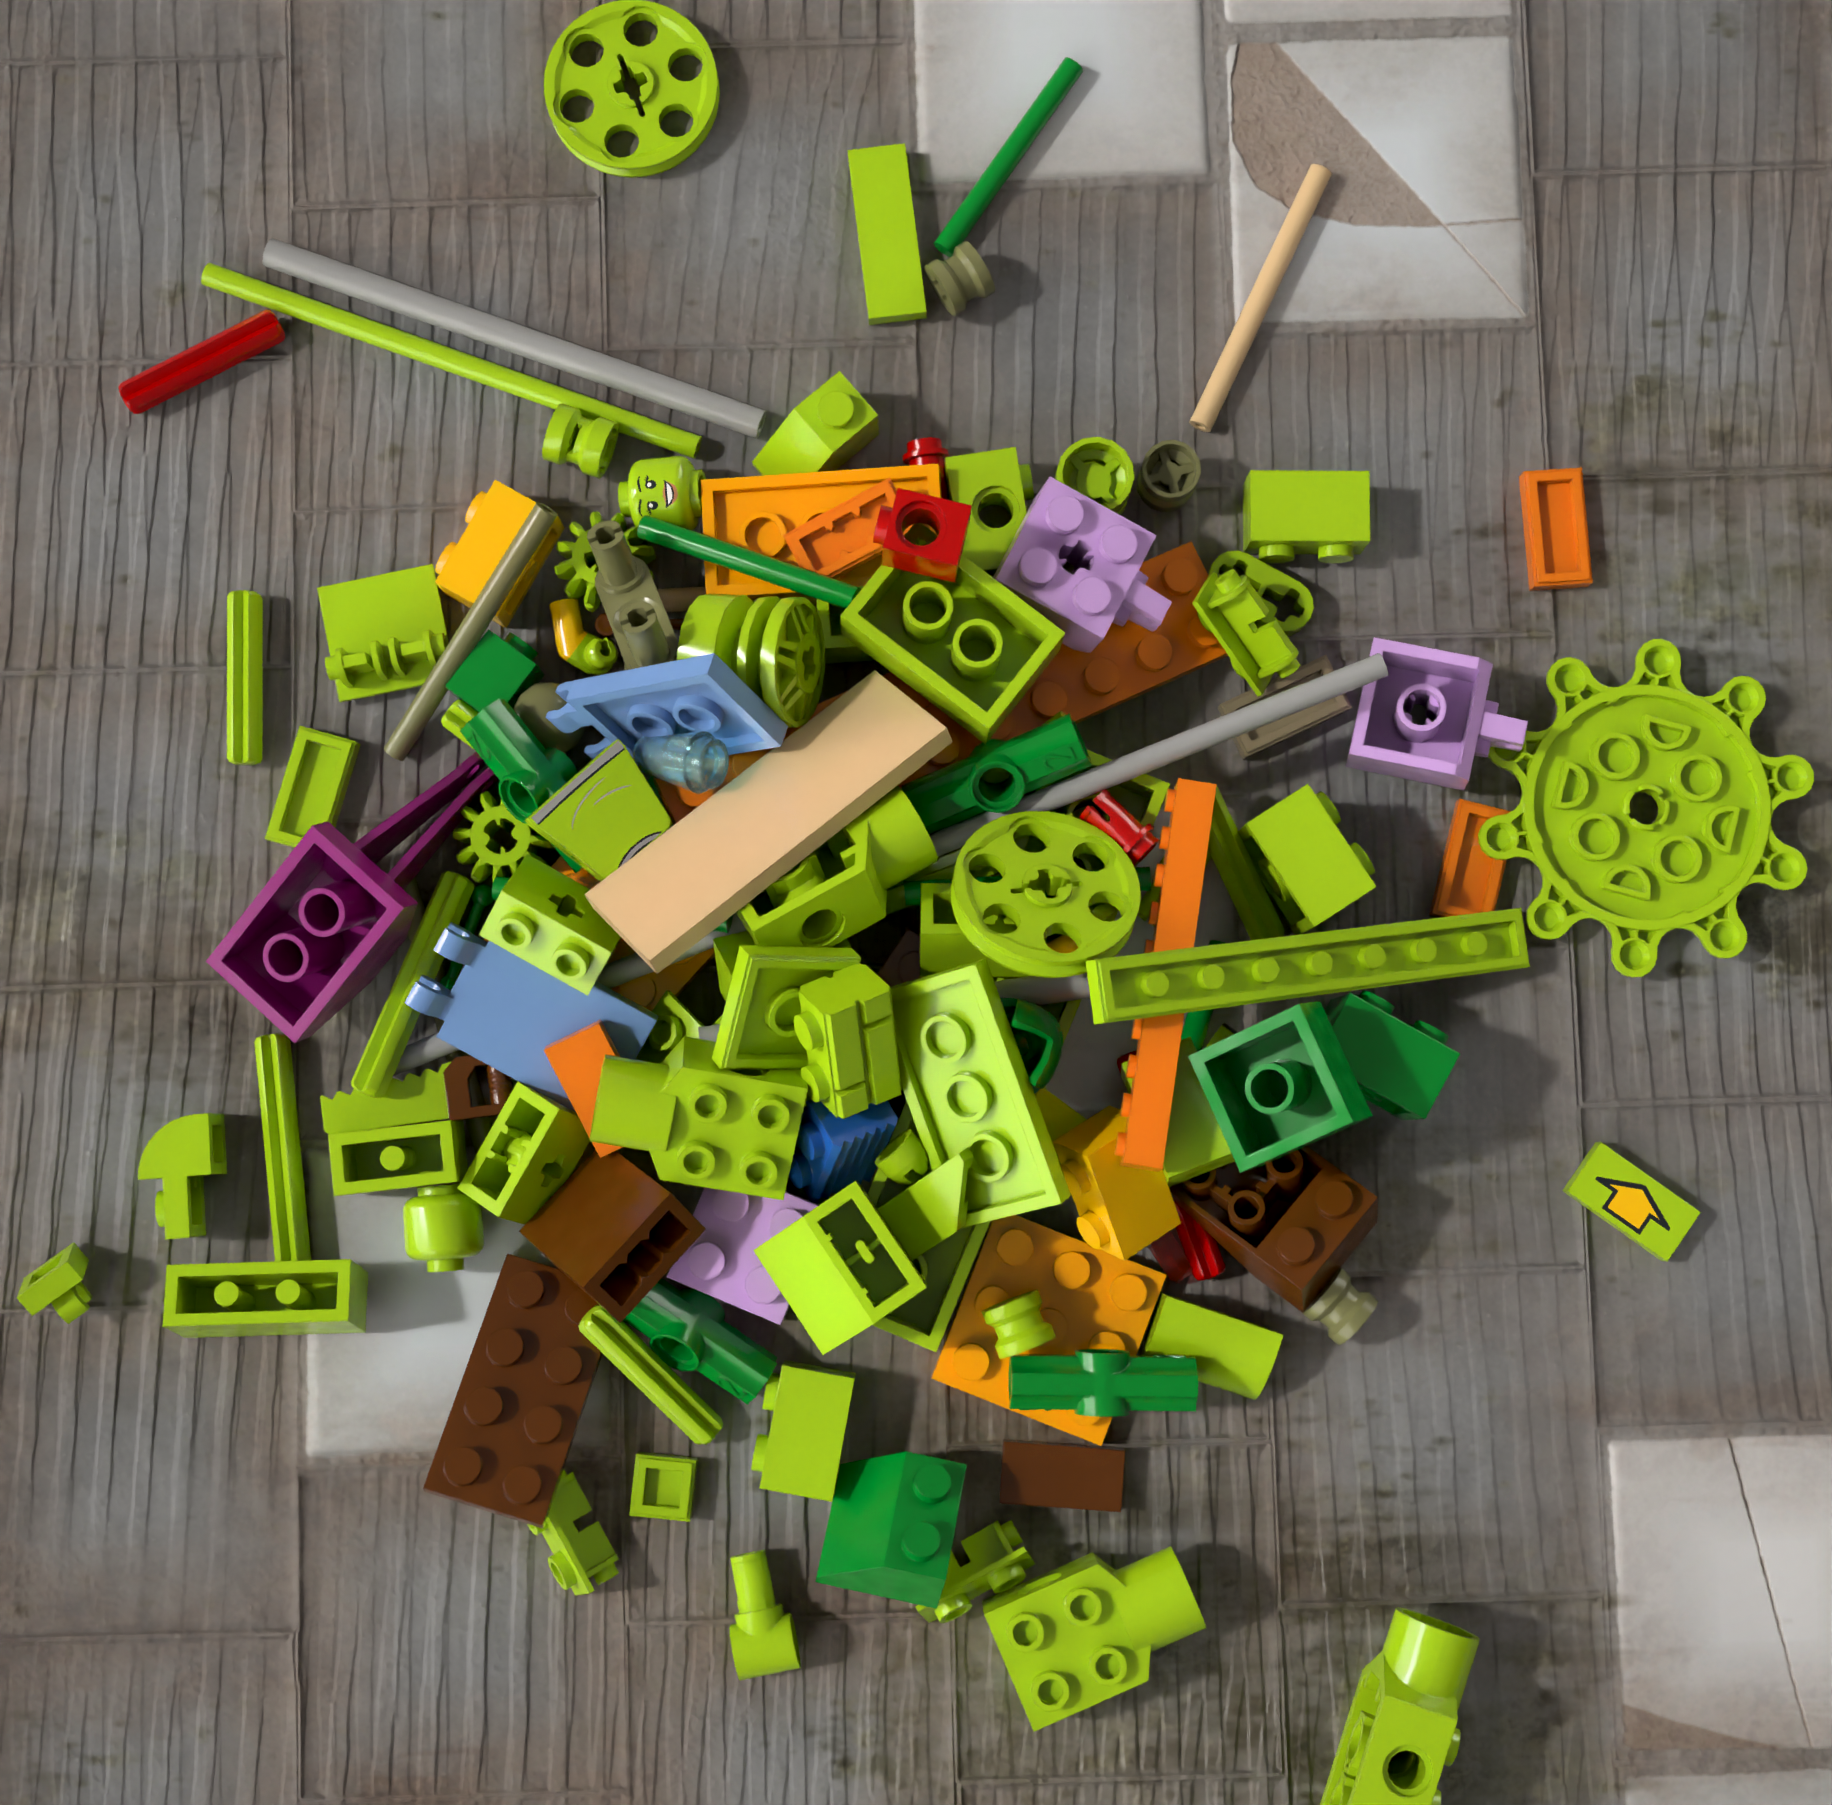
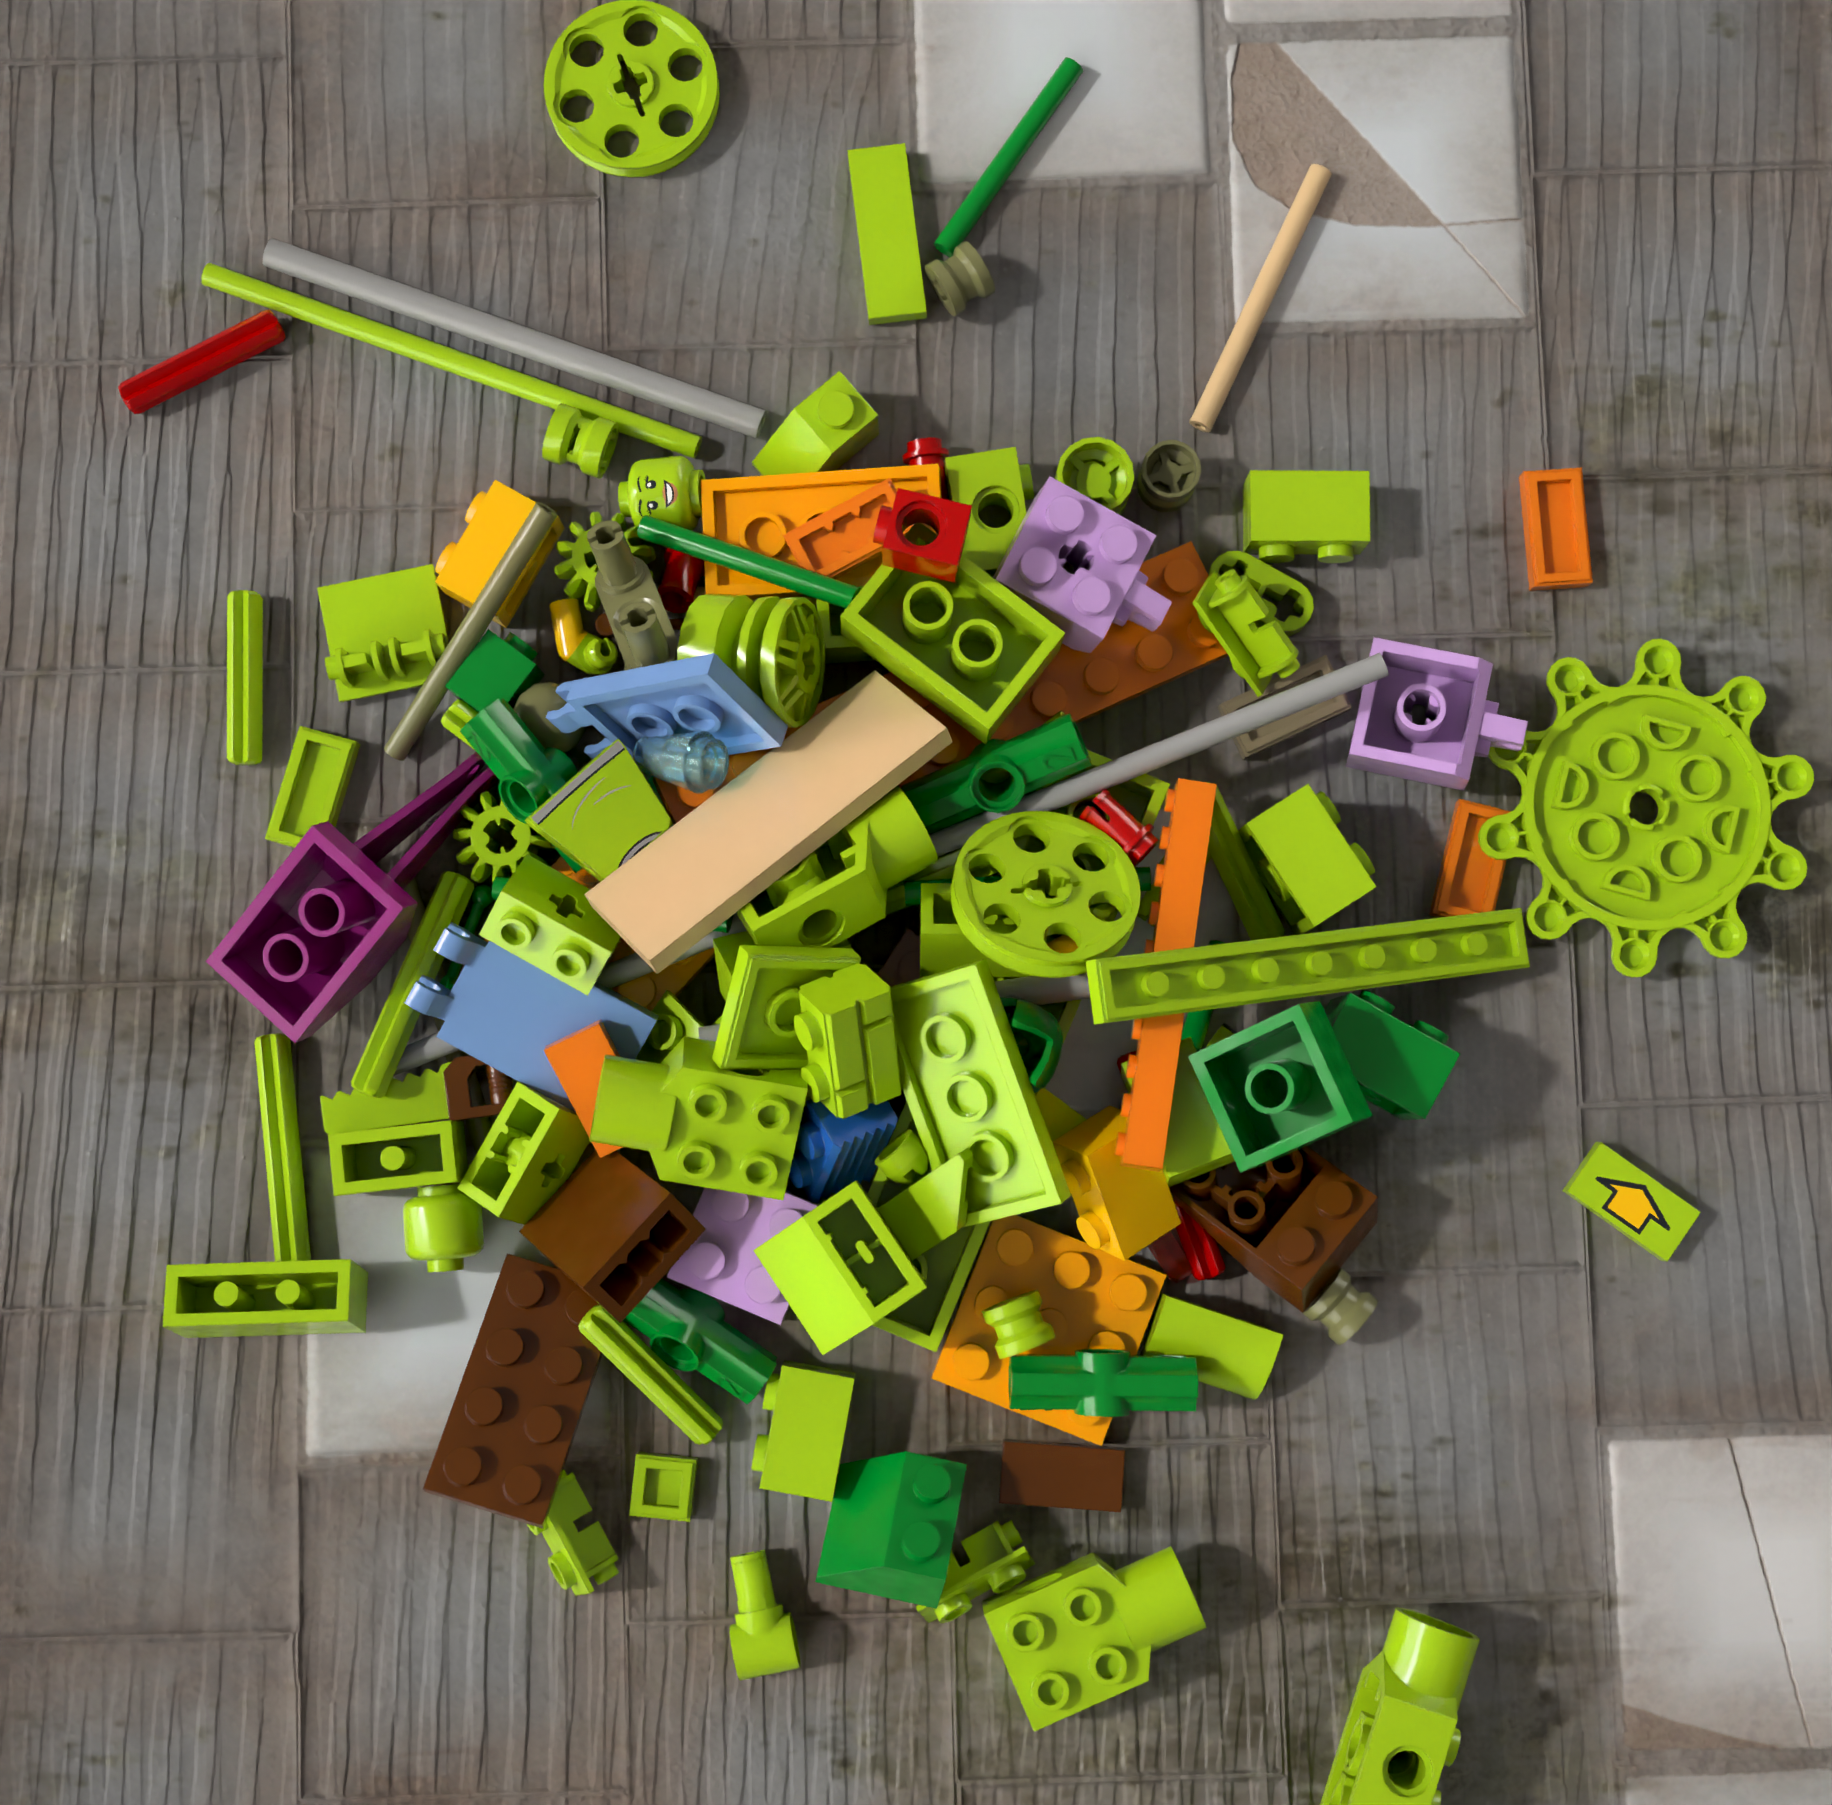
(59, 1284): lime tile -> none
(180, 1157): lime brick -> none
(680, 580): none -> red pin

